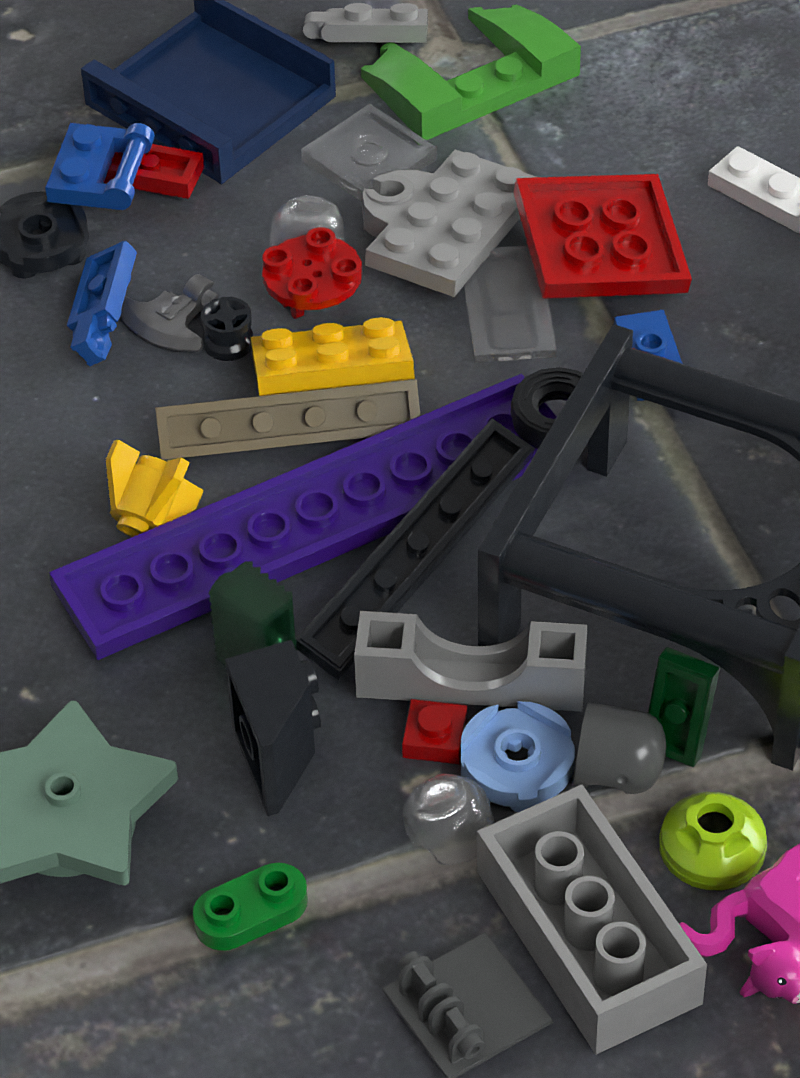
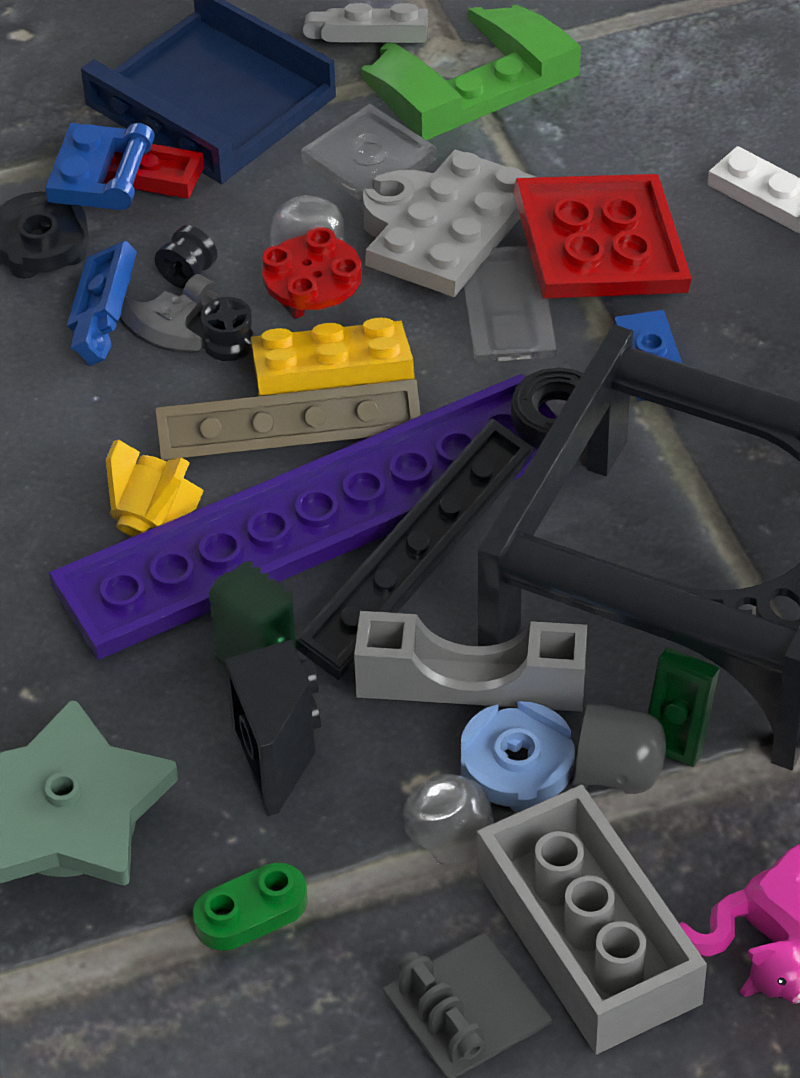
(185, 255): none -> black wheel
(434, 731): red plate -> none
(710, 858): lime piece -> none

